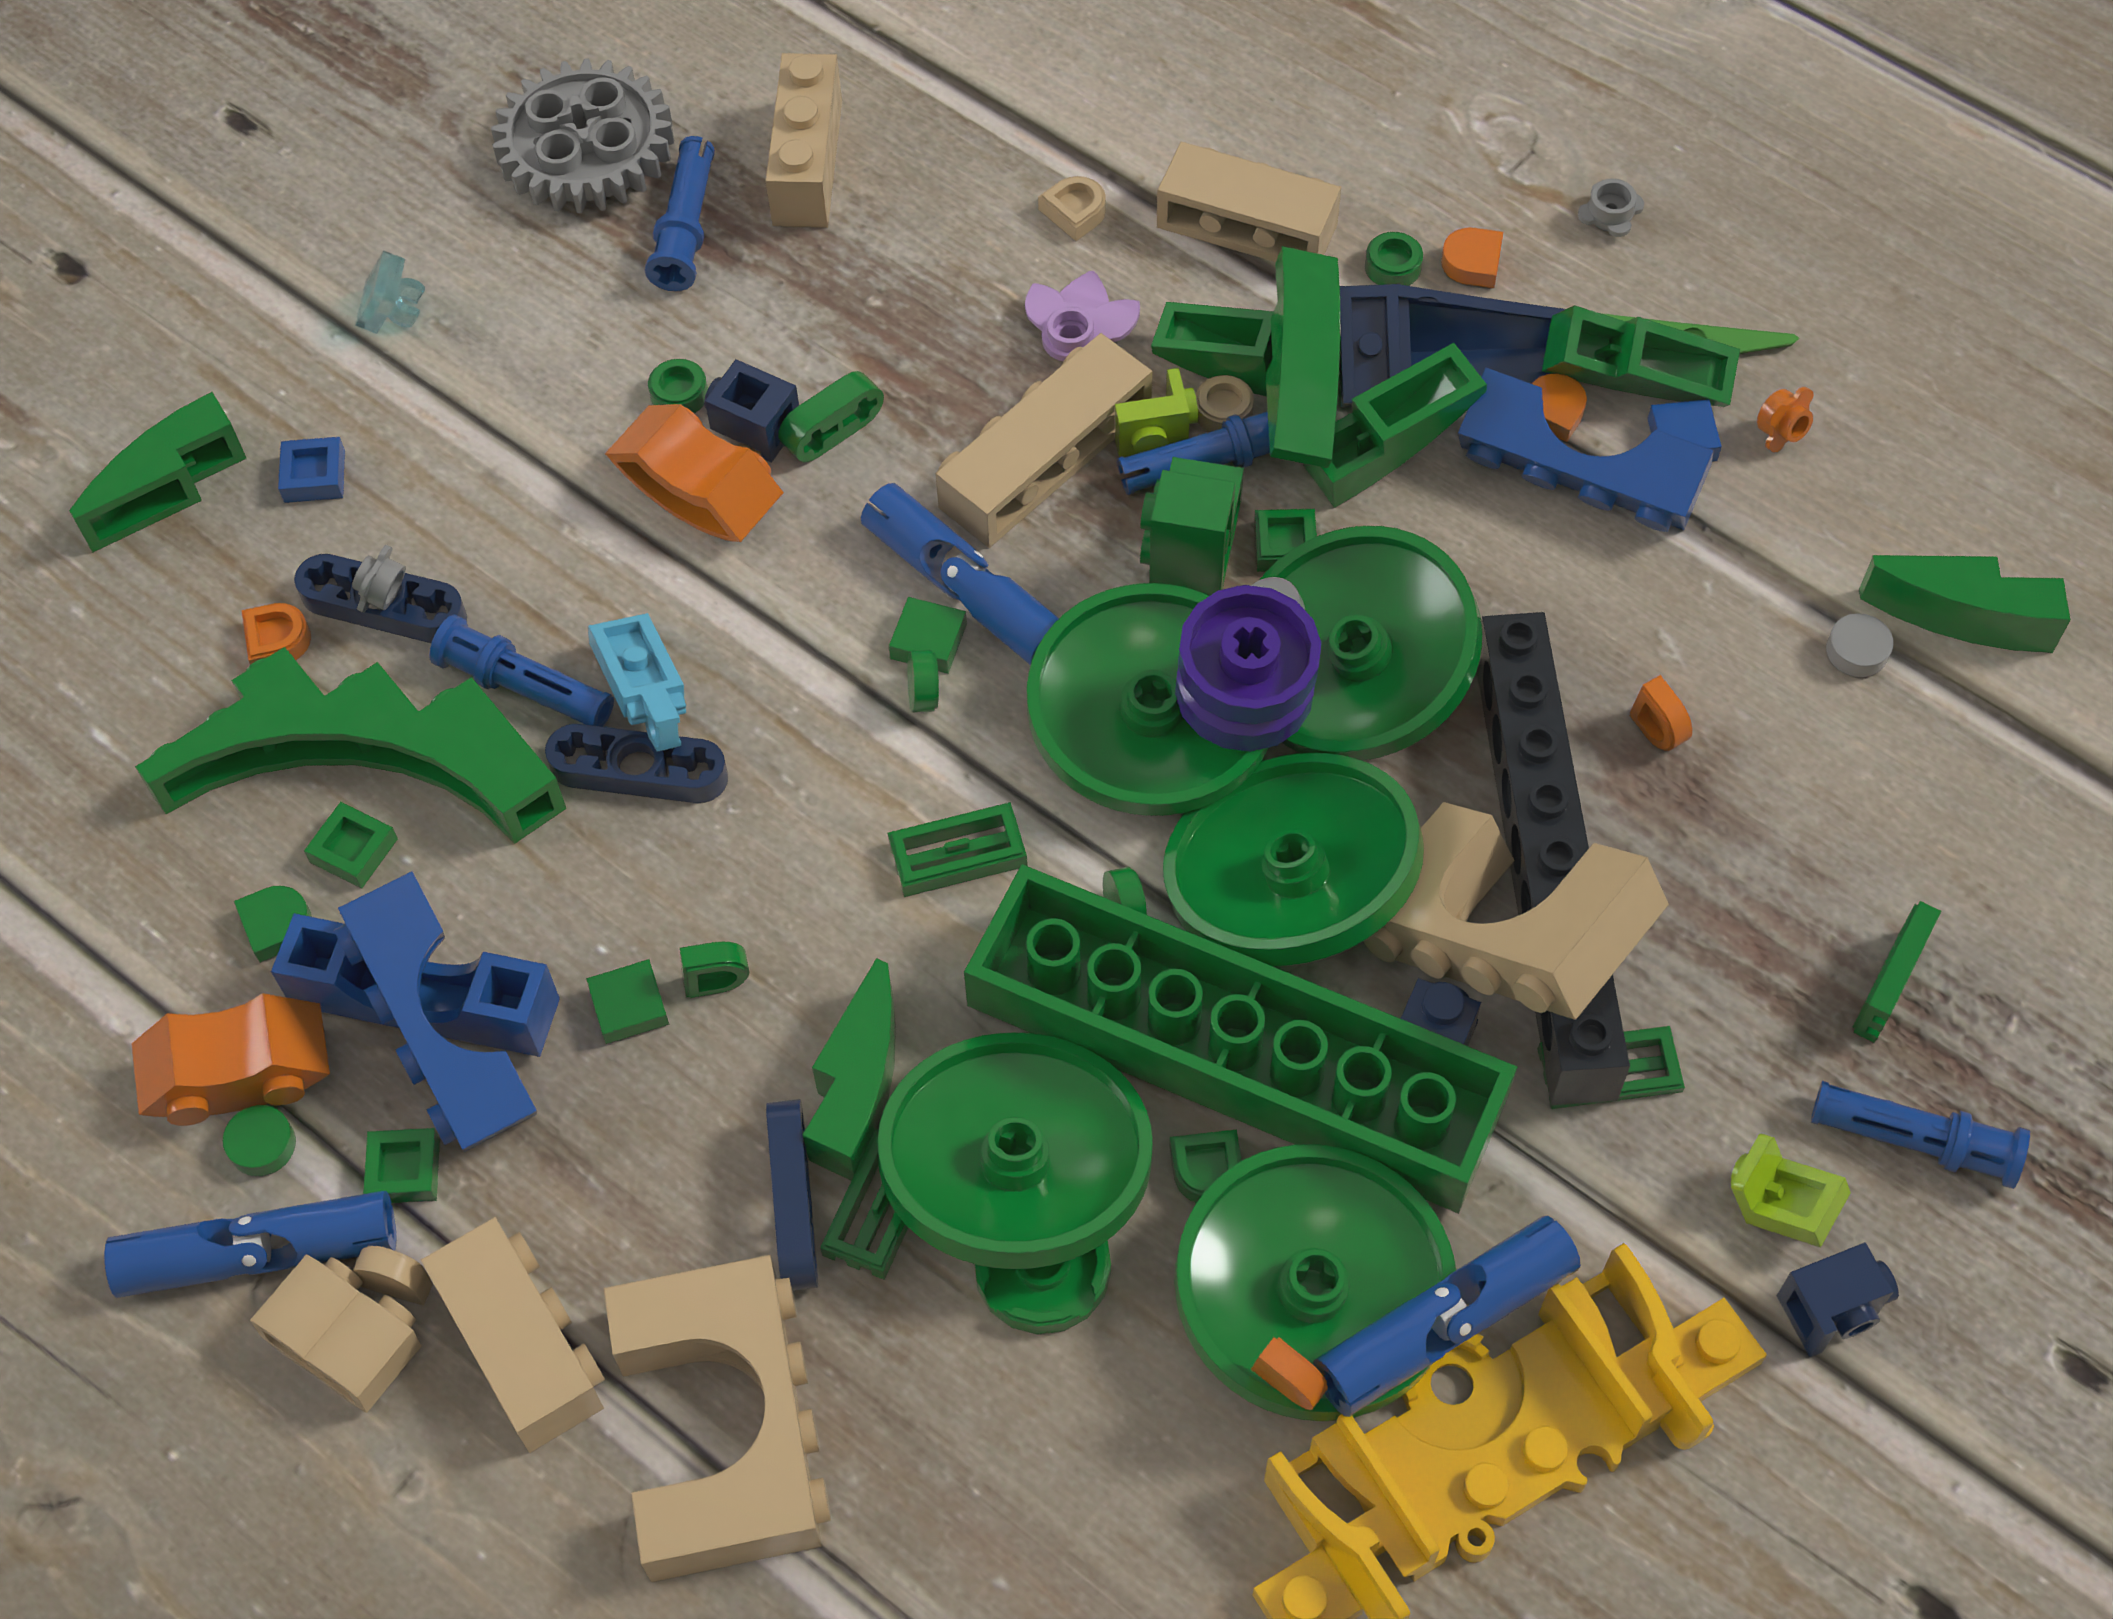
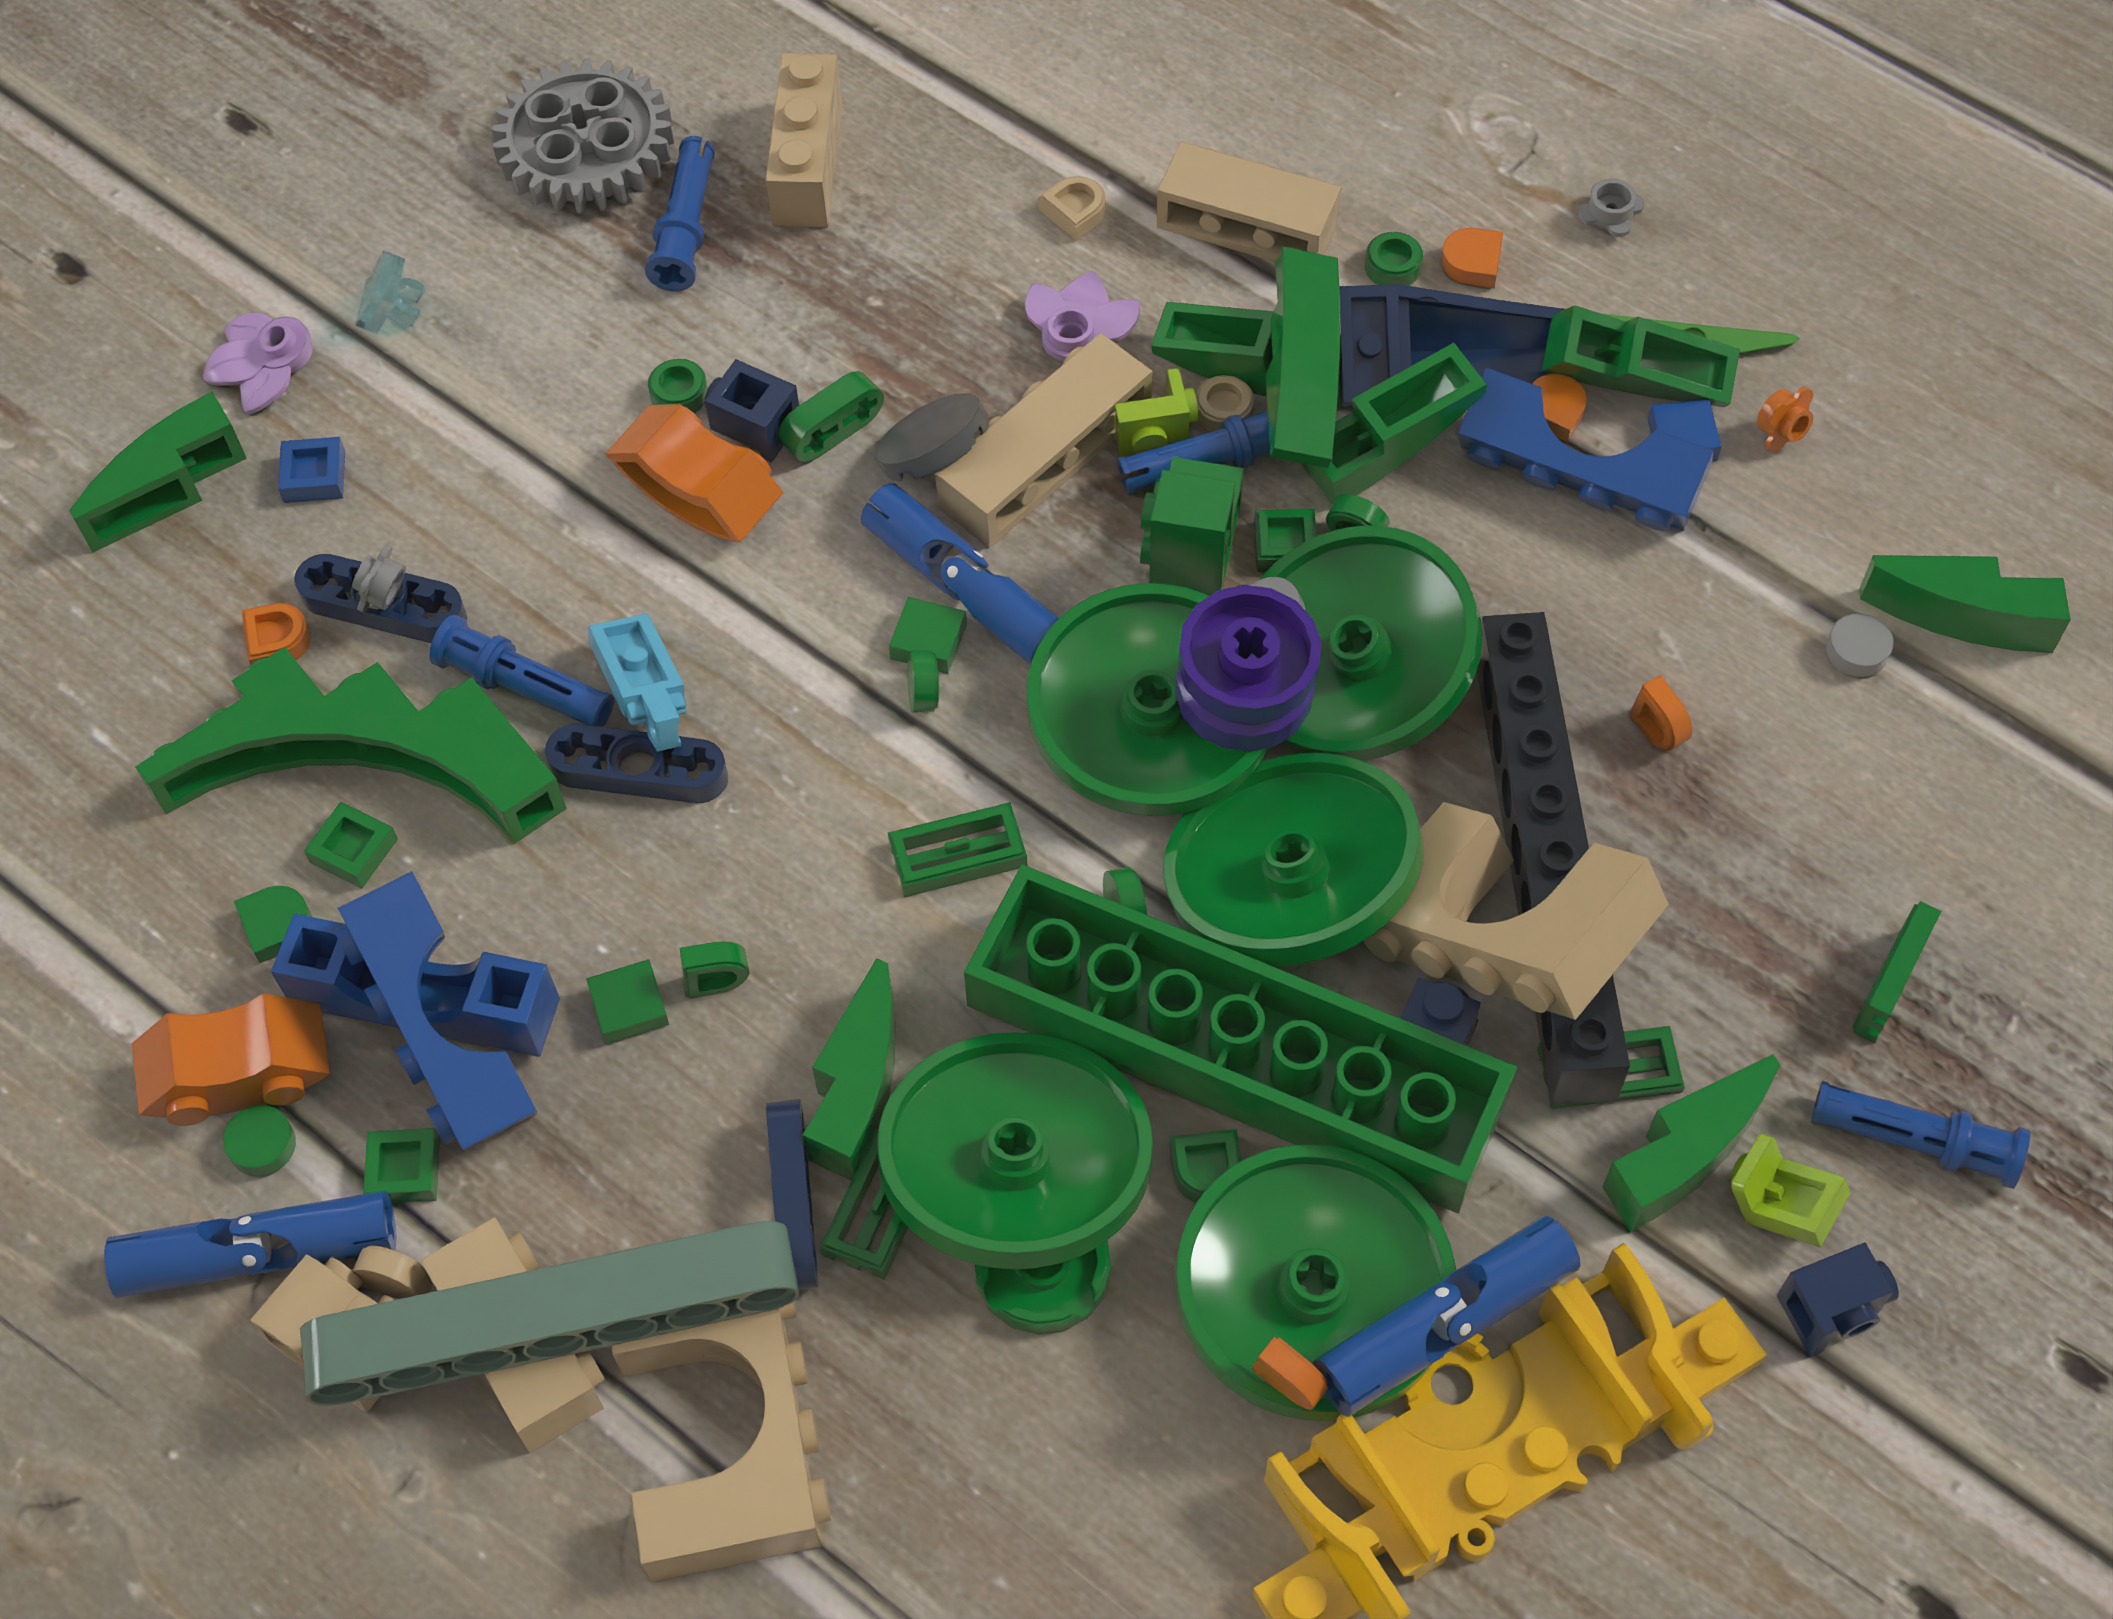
(259, 357): none -> lavender plate
(547, 1313): none -> sand green beam
(932, 436): none -> dark grey tile
(1355, 511): none -> green tile
(1687, 1144): none -> green slope

